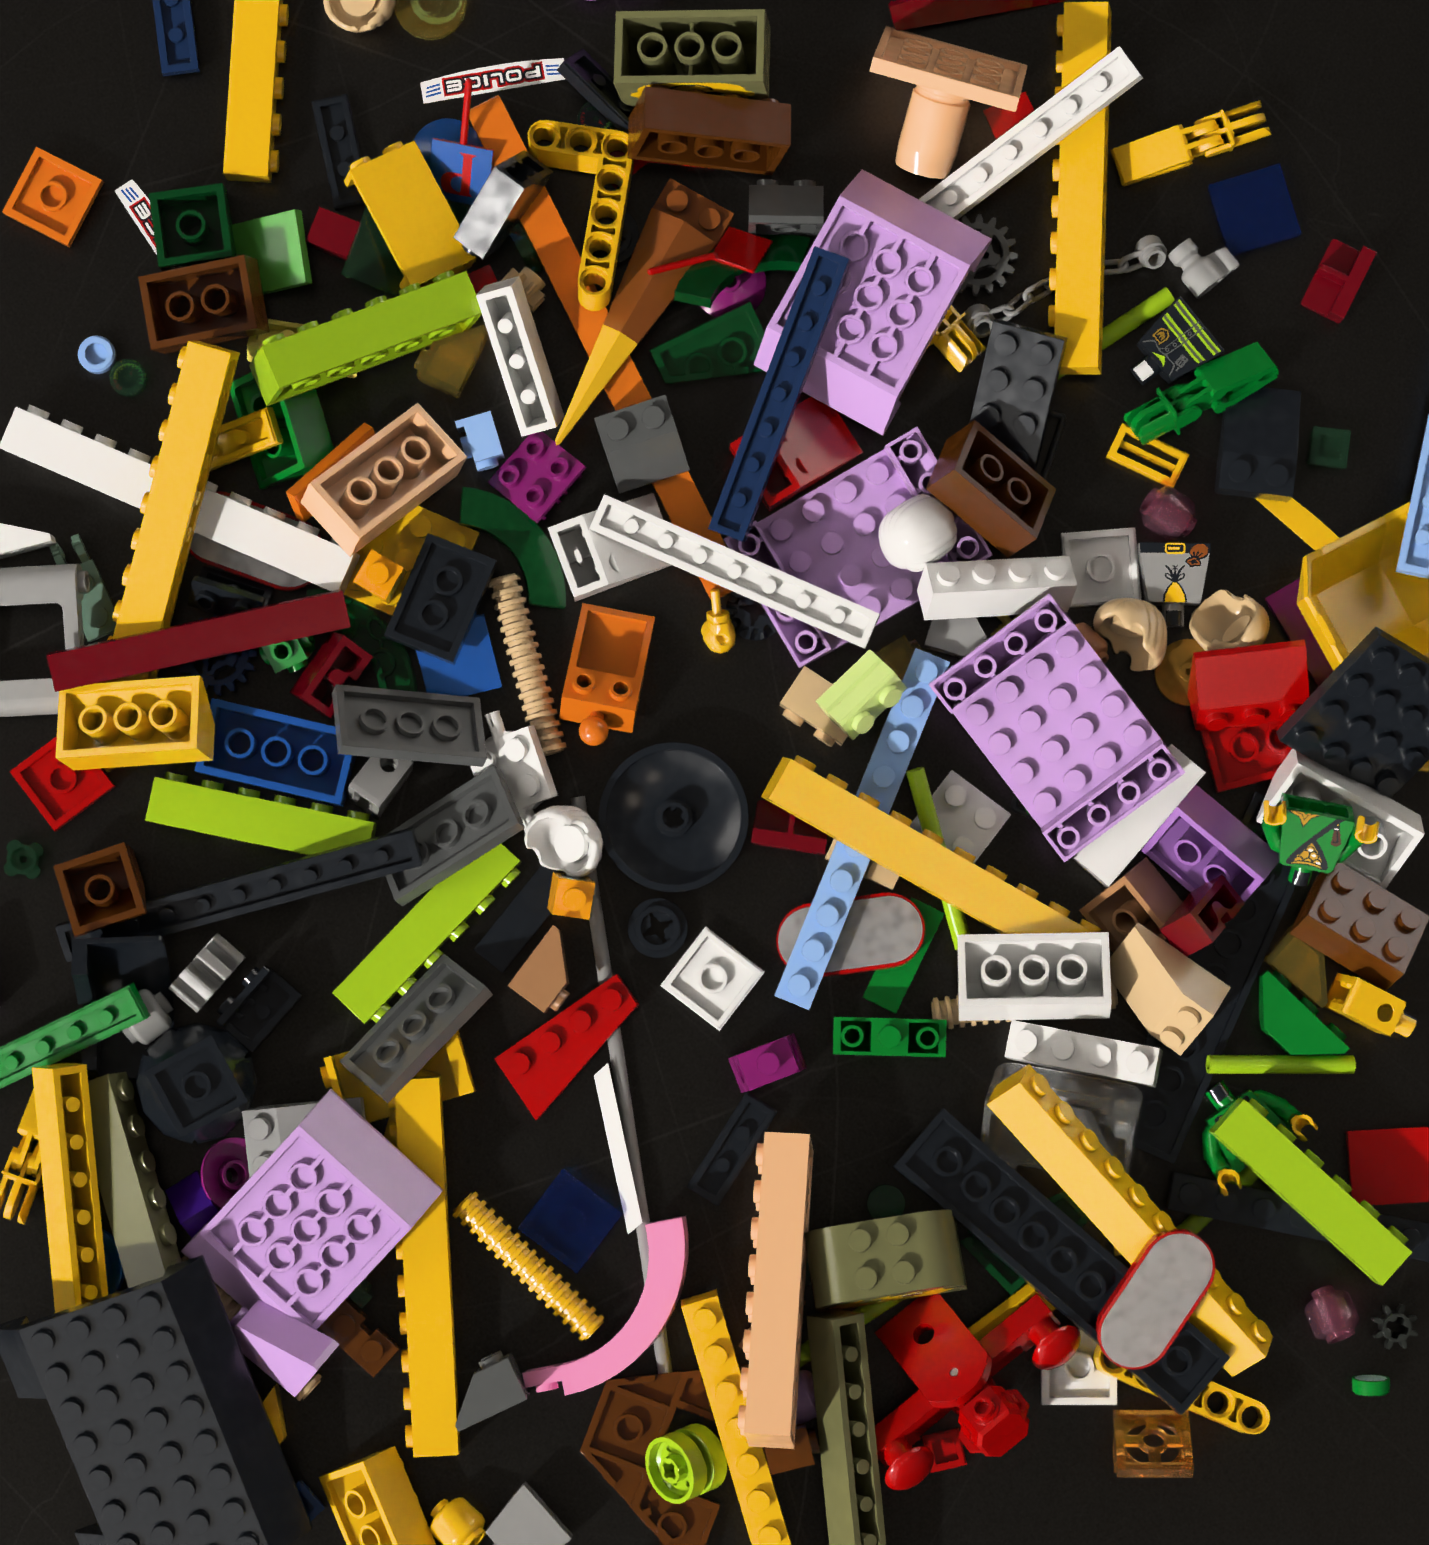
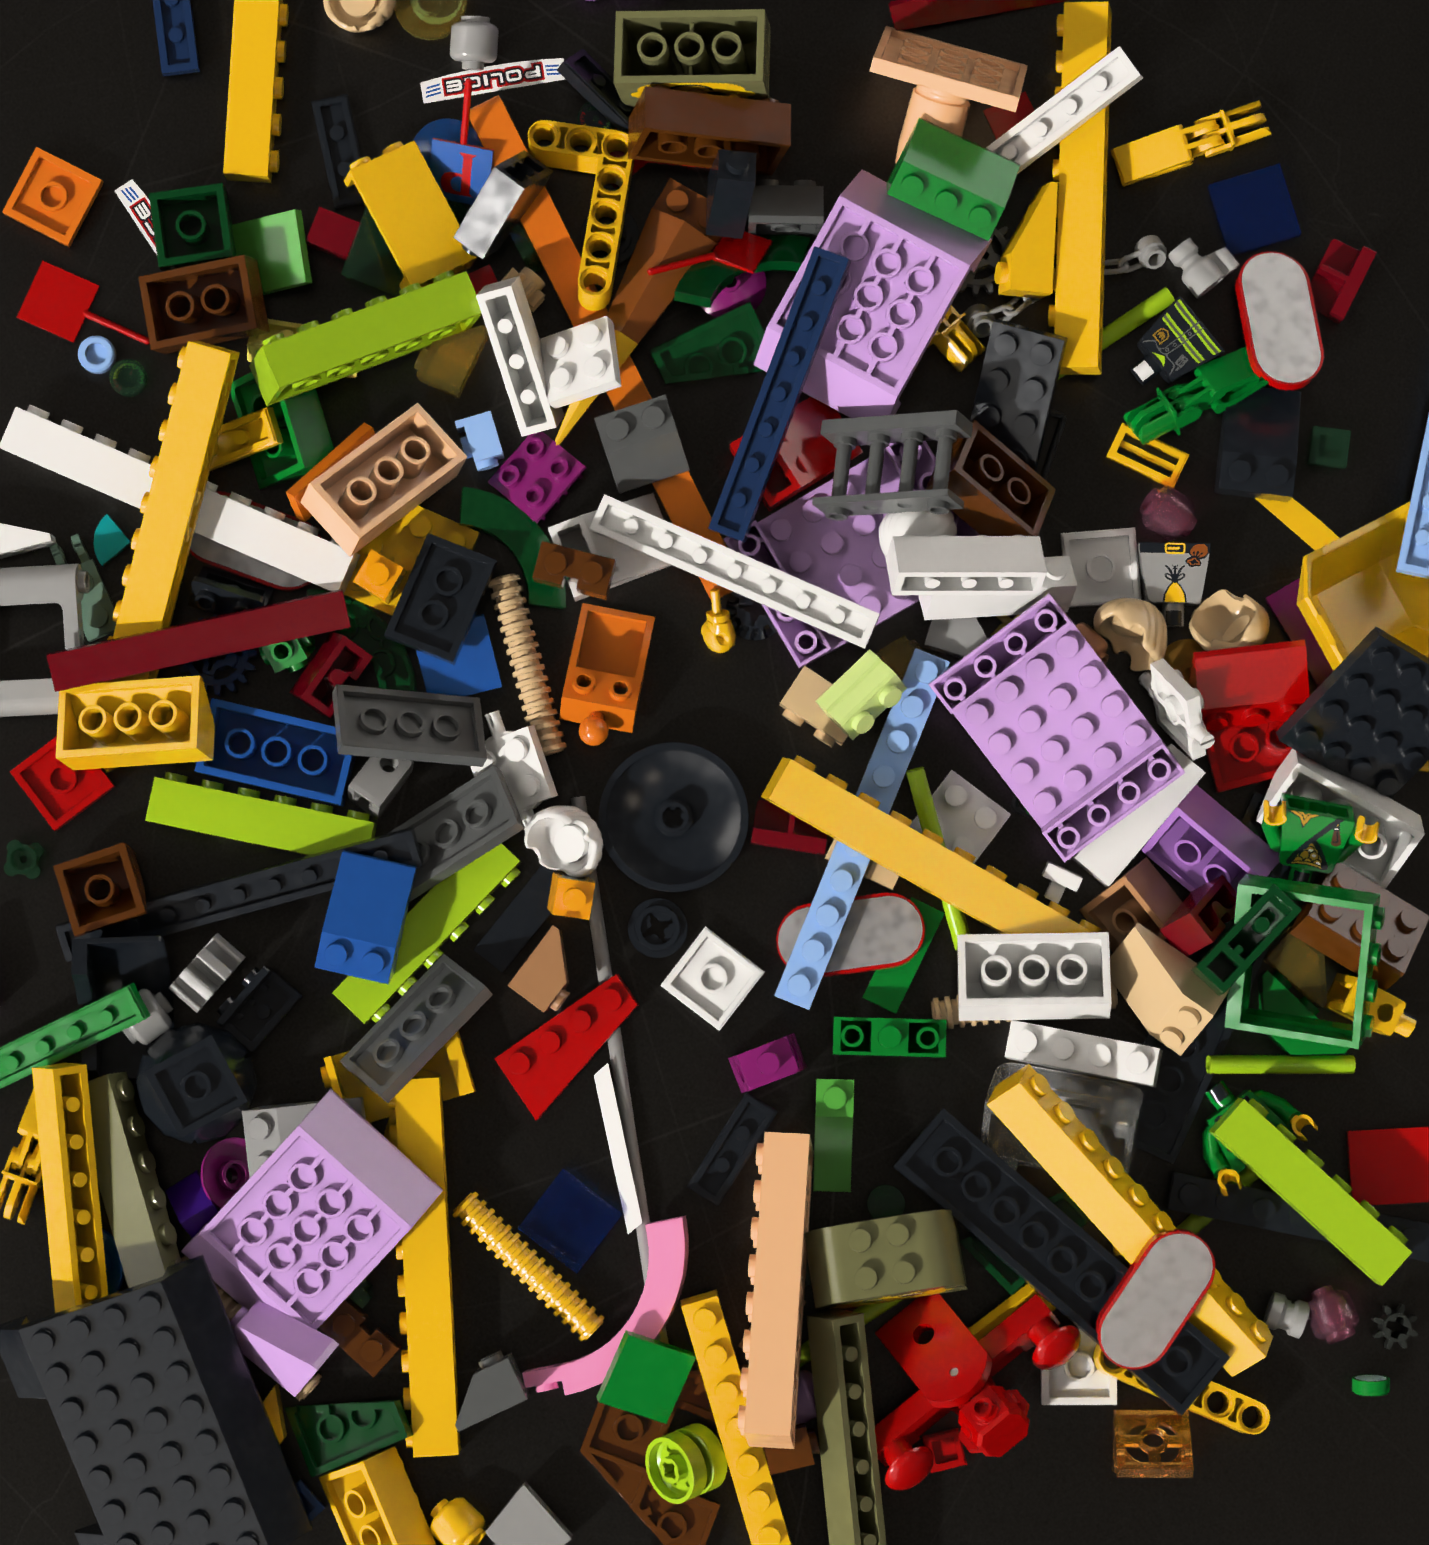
(62, 302): none -> red piece
(109, 540): none -> teal tile
(345, 1431): none -> dark green wing
(365, 917): none -> blue slope
(474, 42): none -> light grey head
(562, 563): none -> reddish brown brick
(580, 362): none -> white plate
(646, 1377): none -> green tile
(730, 193): none -> black slope
(833, 1135): none -> bright green slope
(878, 433): none -> dark grey fence
(953, 179): none -> green slope
(966, 565): none -> white brick
(1028, 259): none -> yellow slope
(1060, 879): none -> white tile
(1177, 708): none -> white plate
(1243, 1018): none -> green window
(1246, 940): none -> dark green slope
(1279, 320): none -> flat silver tile
(1286, 1315): none -> light grey wheel

